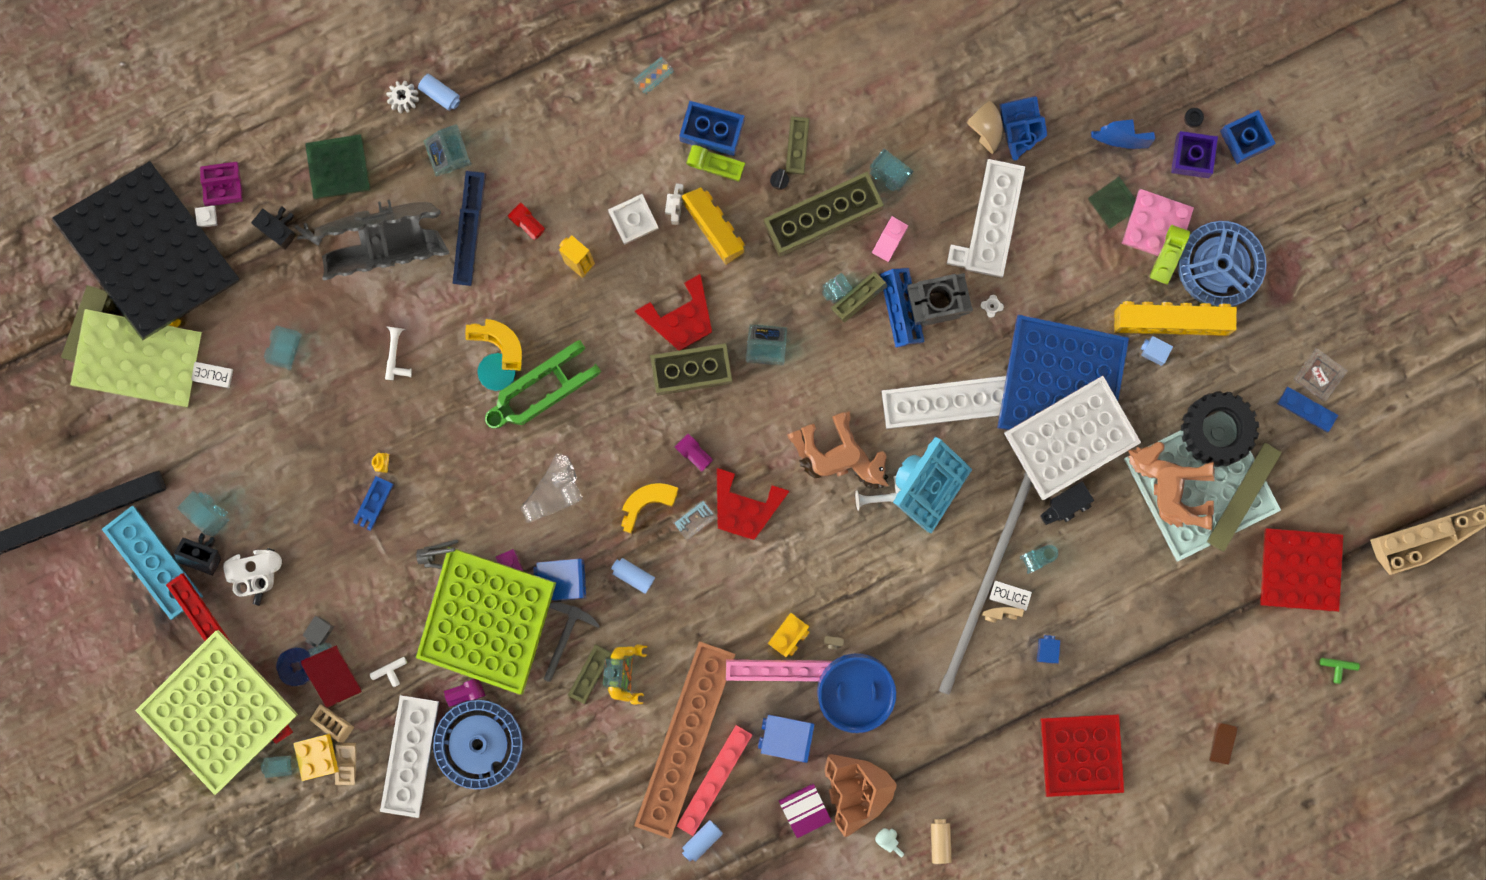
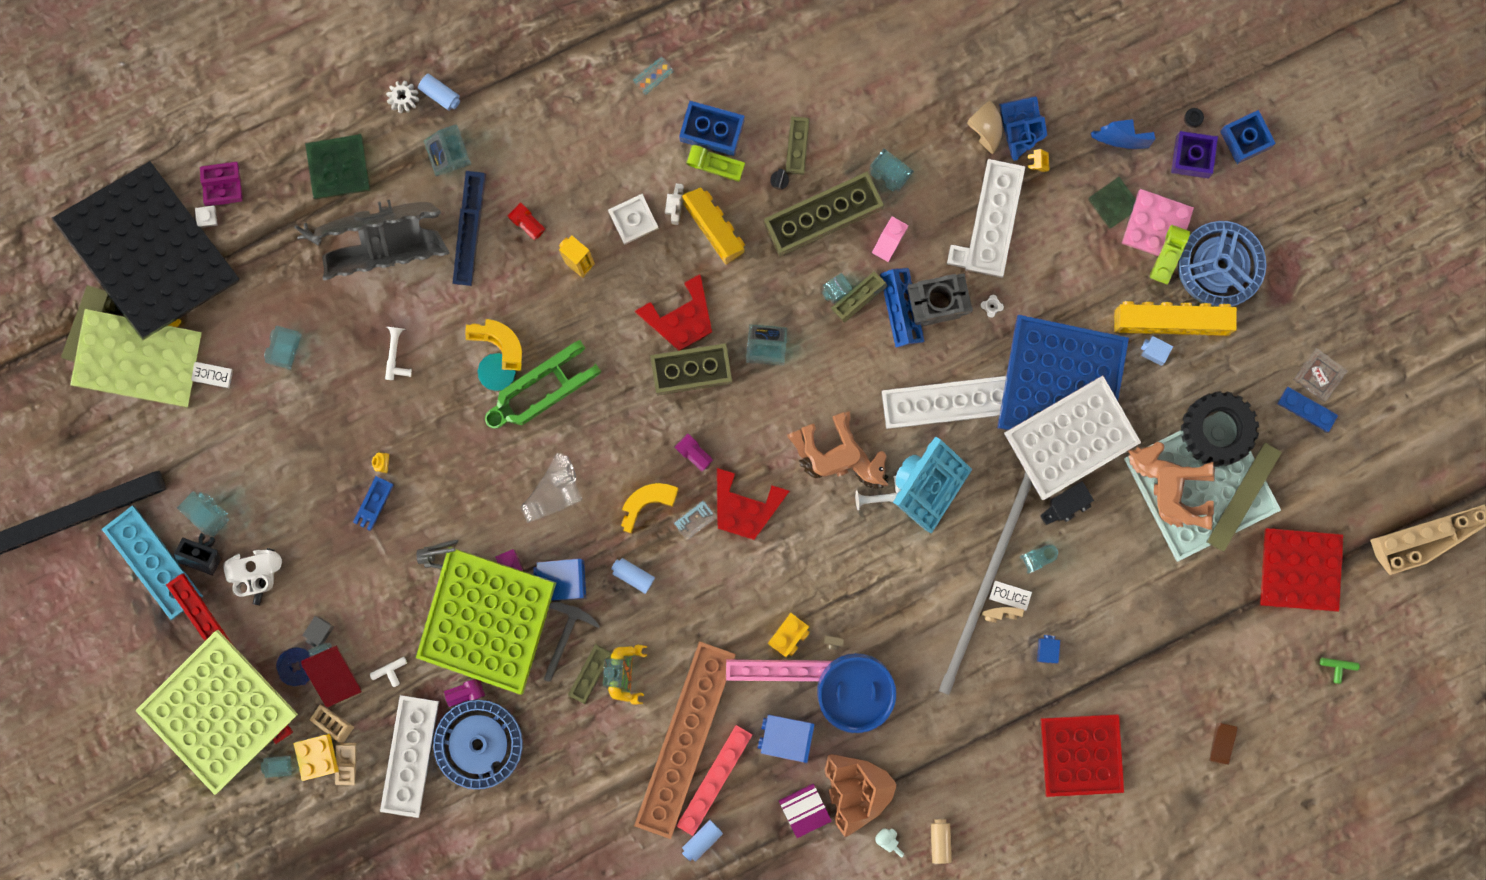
(274, 228): black brick -> none
(1041, 160): none -> yellow tile

